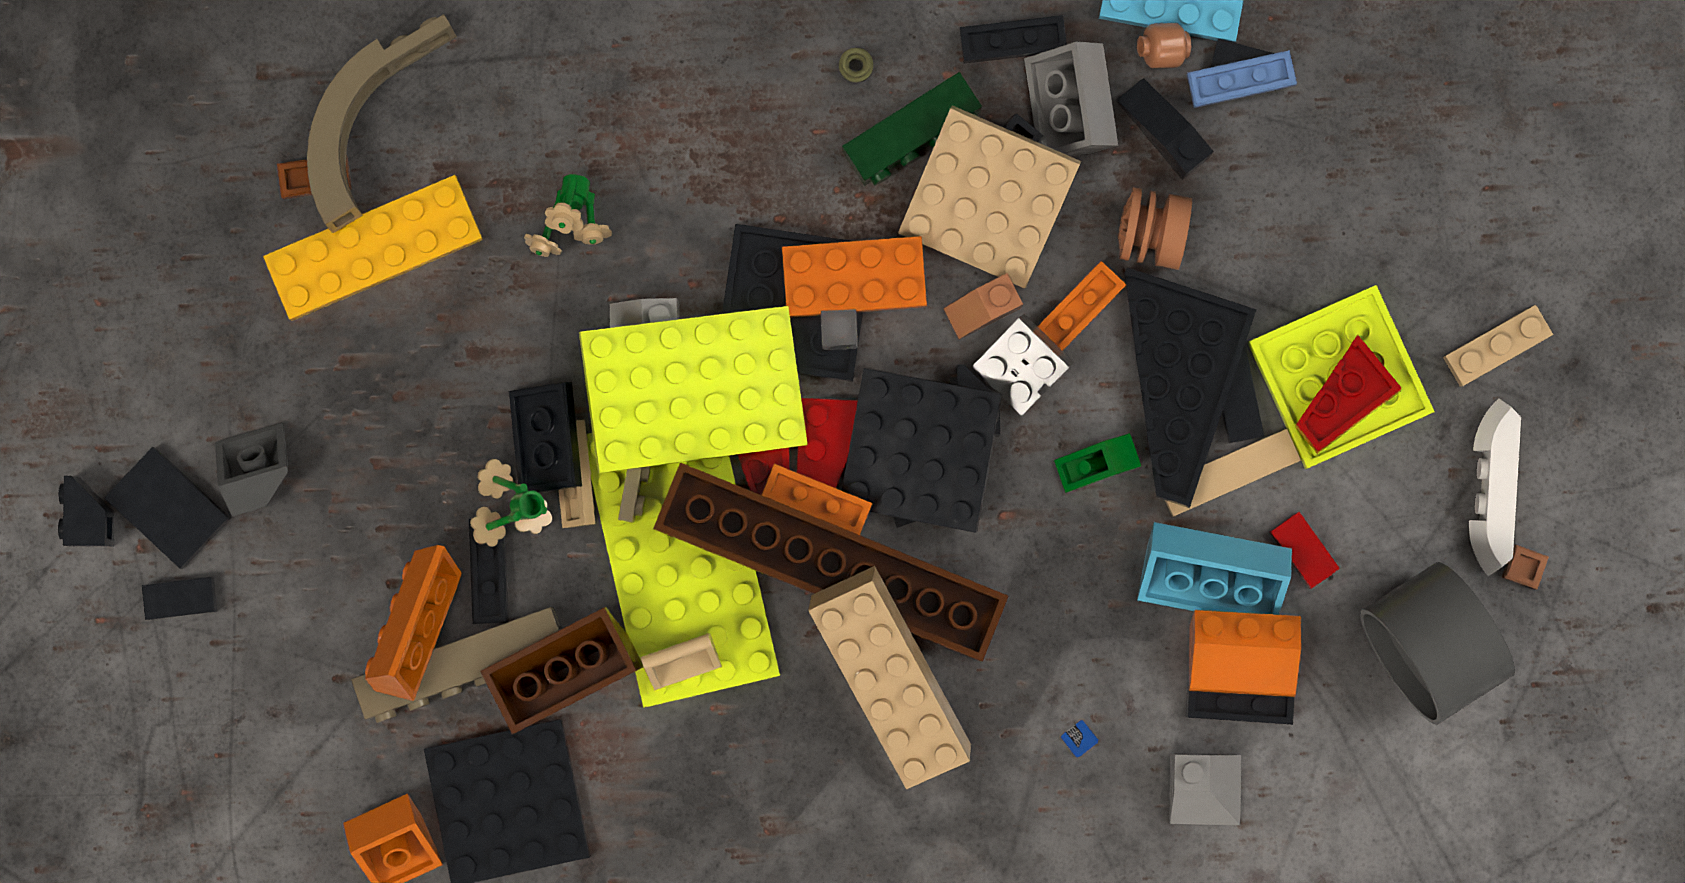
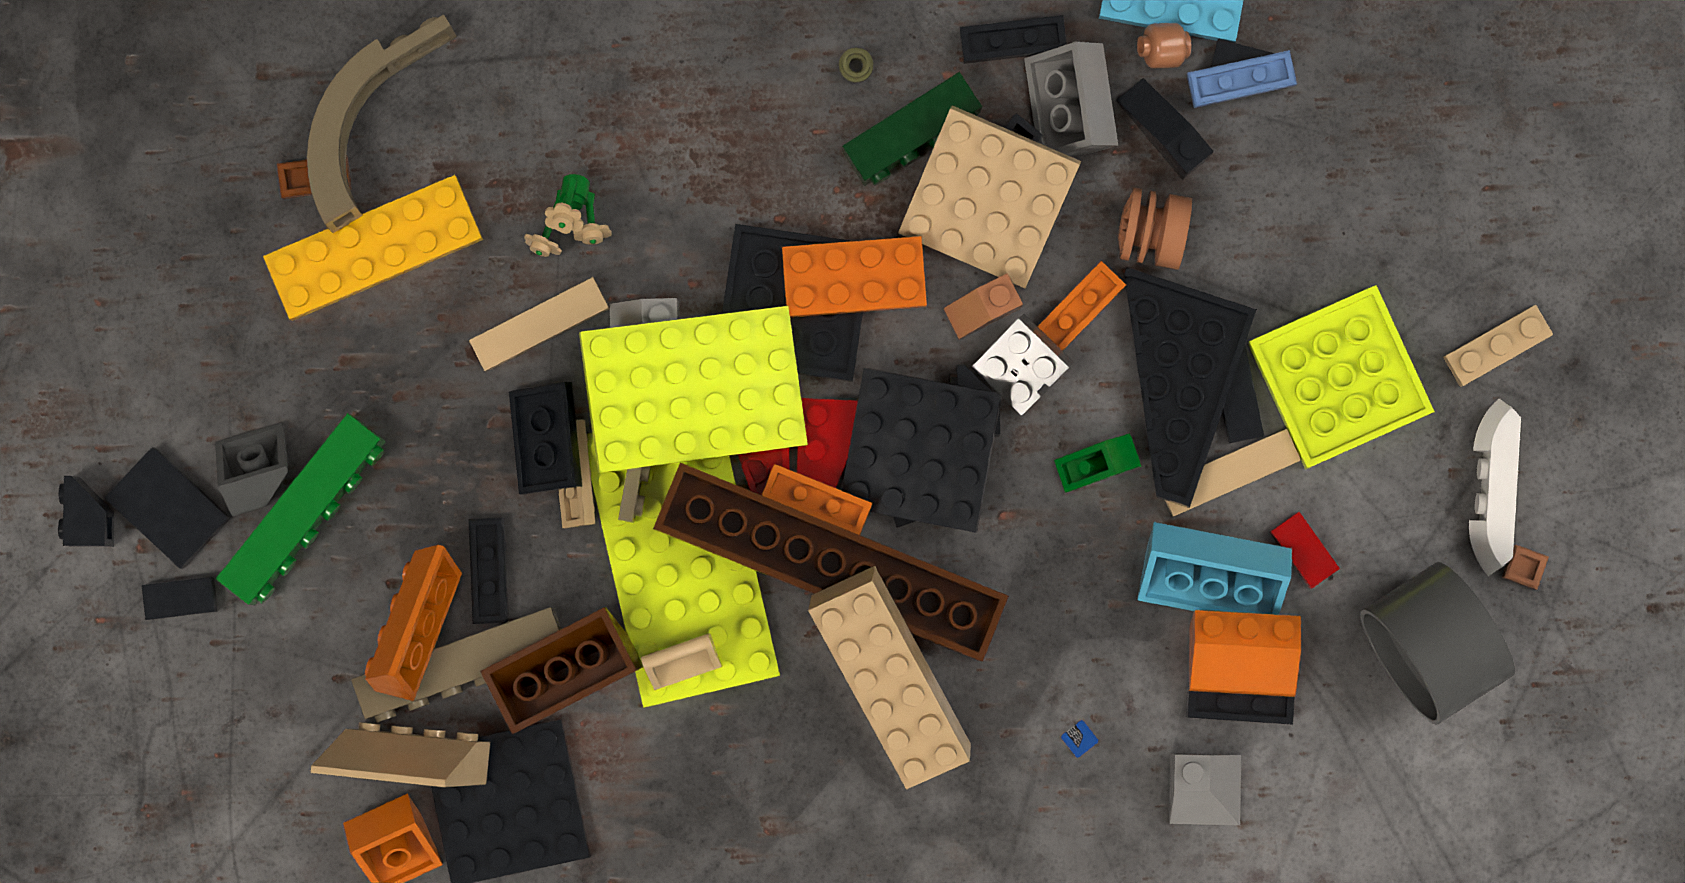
(301, 510): none -> green brick
(406, 756): none -> tan slope
(526, 507): tan plant -> none
(539, 324): none -> tan tile
(839, 329): clear brick -> none
(1348, 396): red wing -> none

